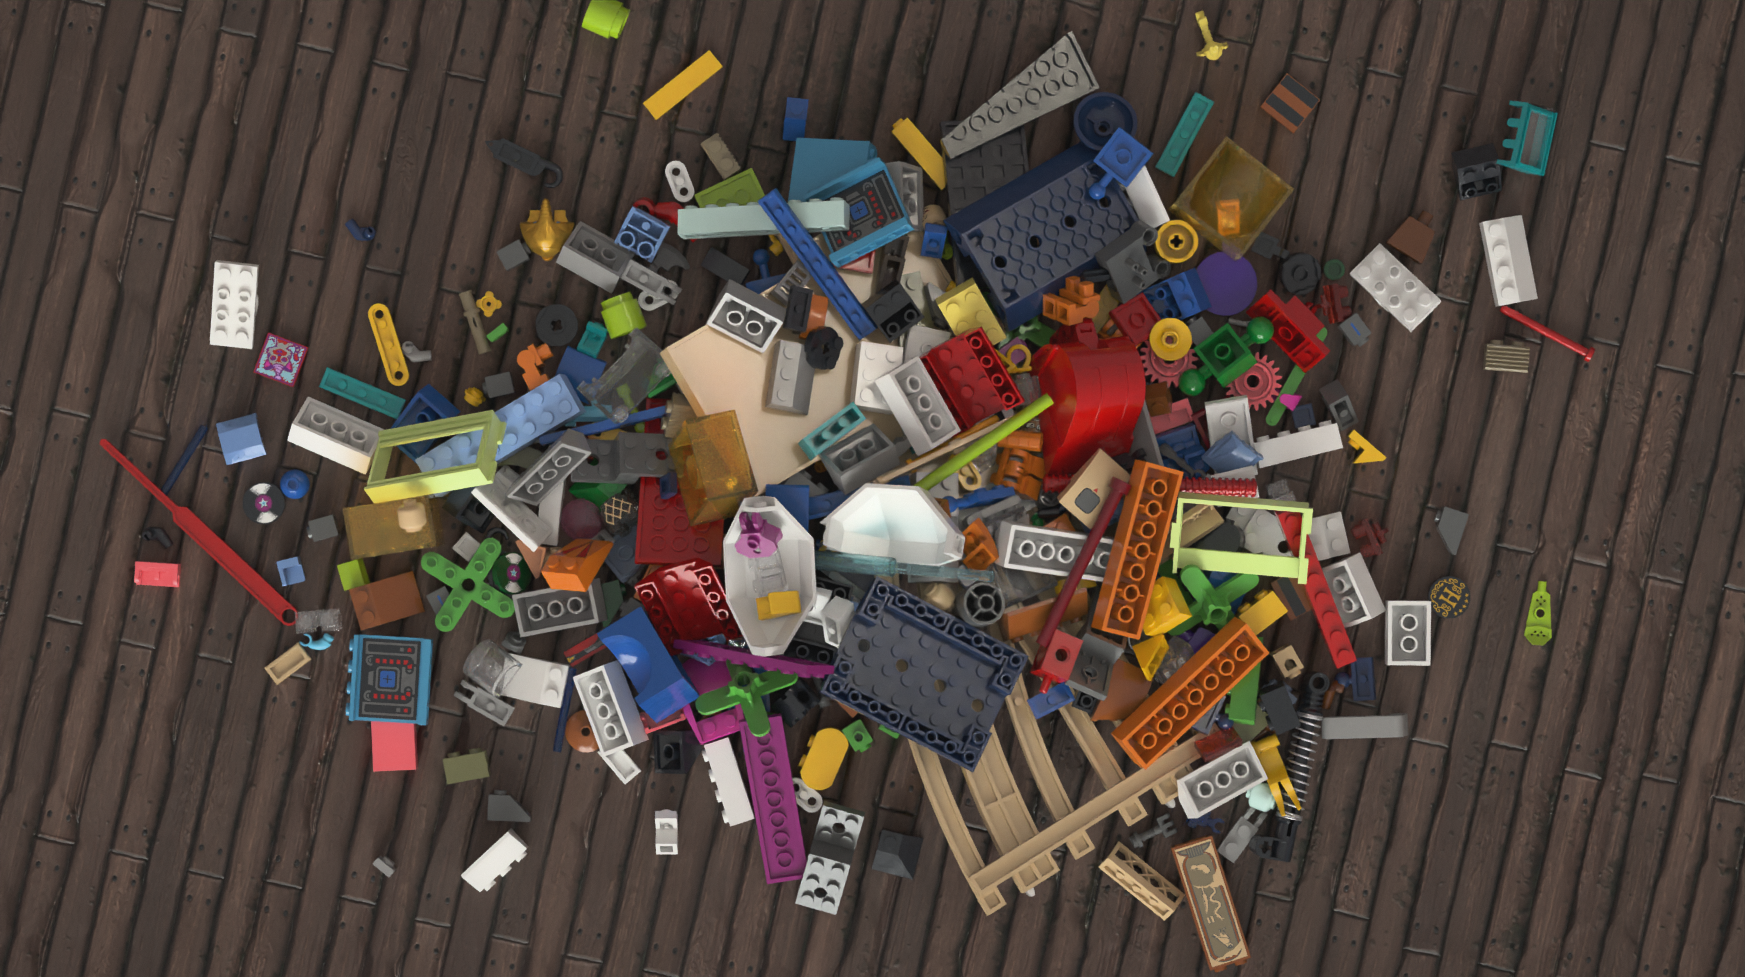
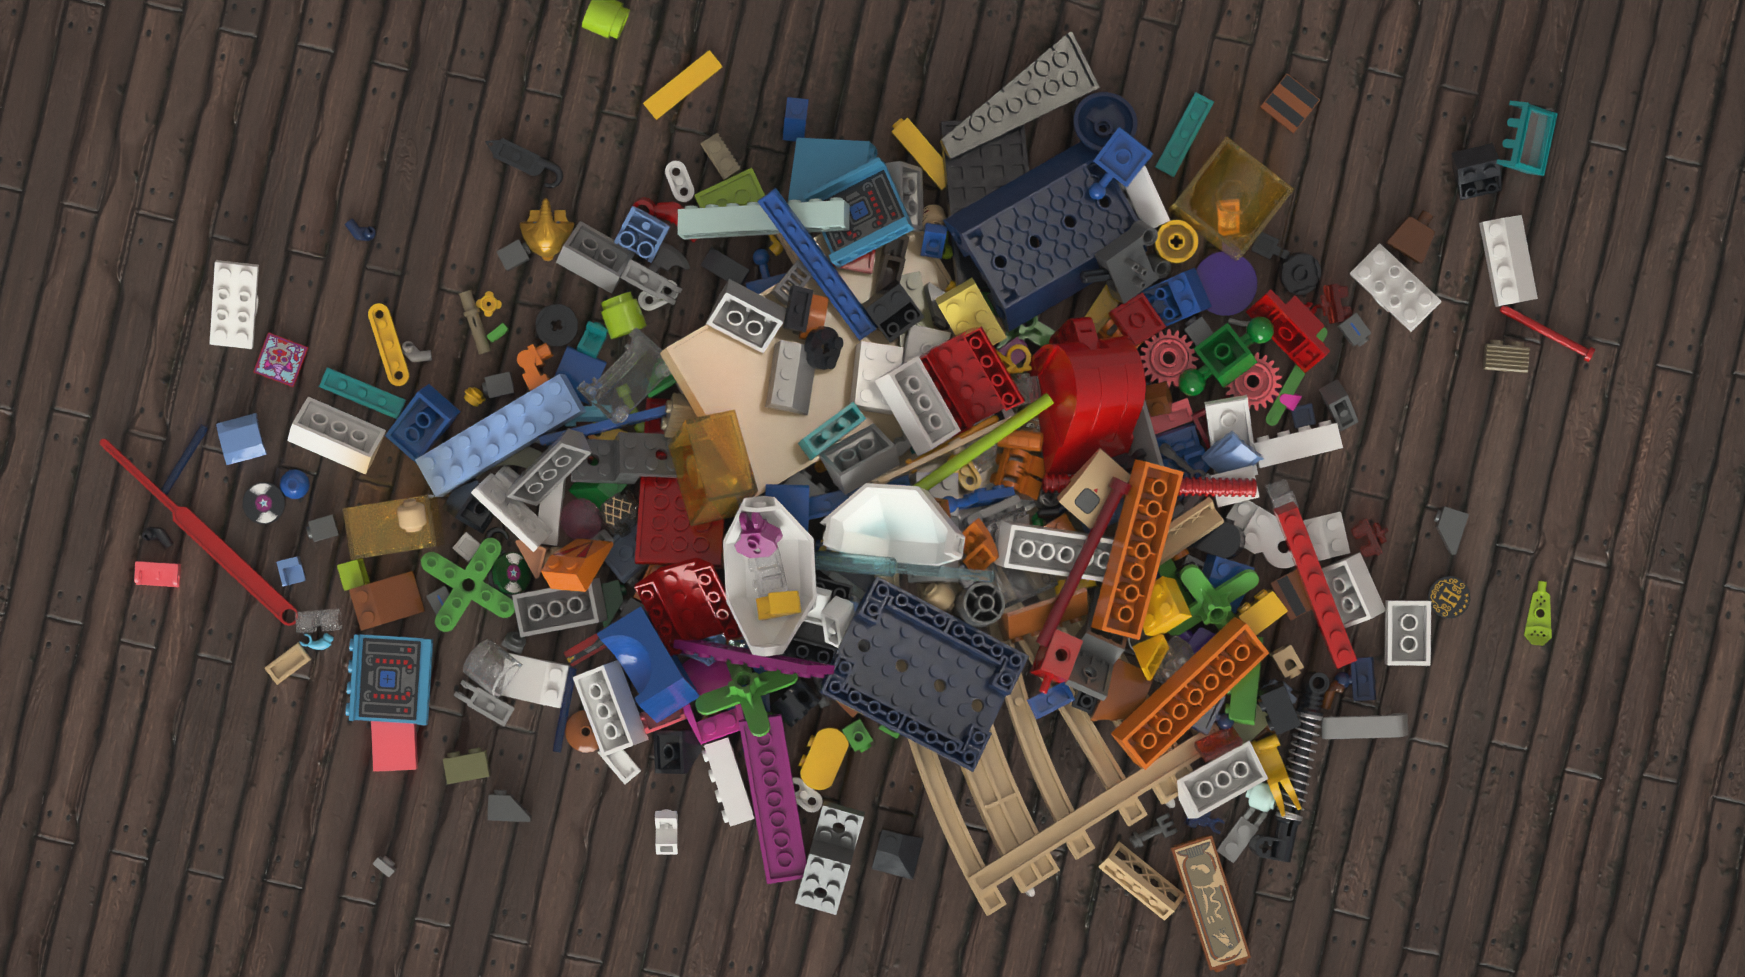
(439, 480): yellowish green piece -> none
(495, 861): white slope -> none
(668, 485): dark blue tile -> none
(1074, 302): orange hips -> none
(1180, 337): yellow dish -> none
(1212, 49): light yellow piece -> none
(1238, 561): yellowish green piece -> none
(1334, 269): dark green tile -> none
(1368, 453): yellow slope -> none

